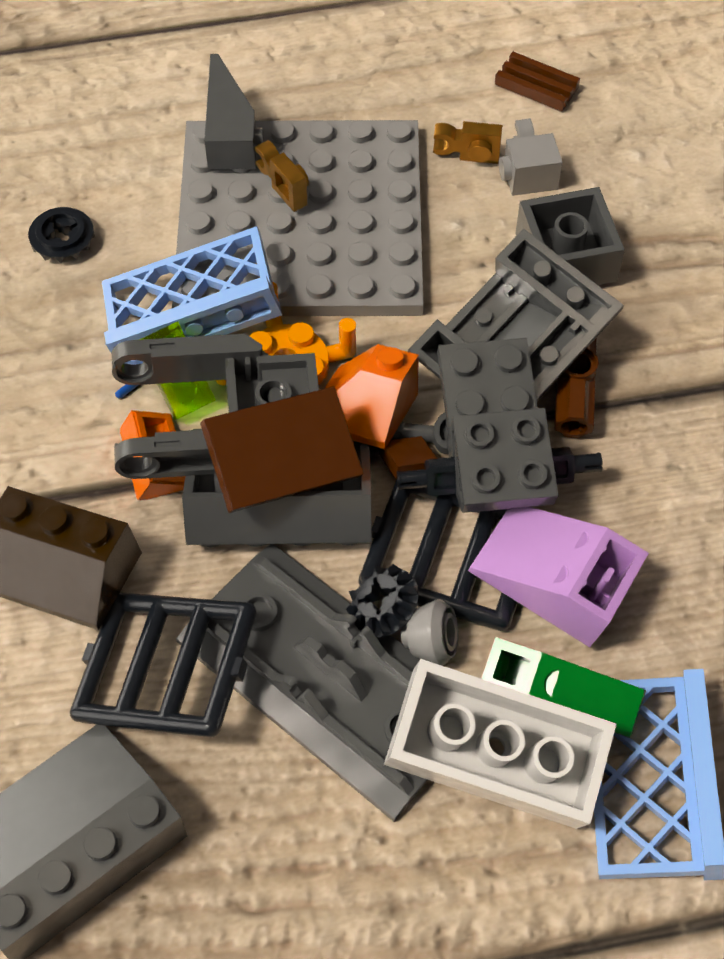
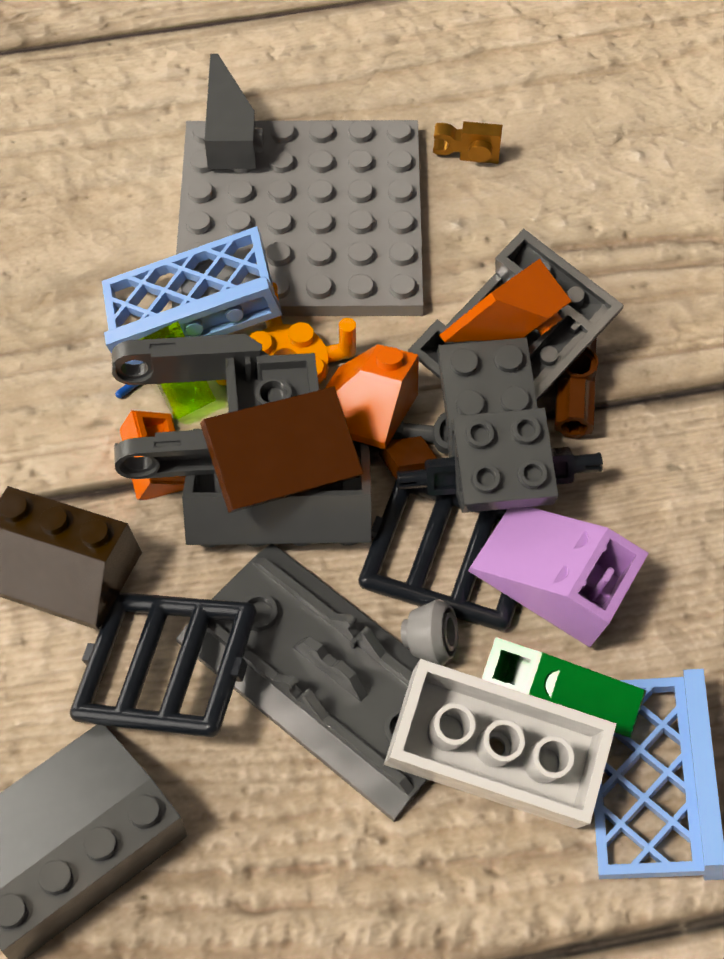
(69, 222): black gear -> none
(287, 178): pearl gold plate -> none
(395, 608): black gear -> none
(513, 309): none -> orange slope
(530, 161): light grey brick -> none
(539, 77): reddish brown tile -> none
(577, 230): dark grey brick -> none

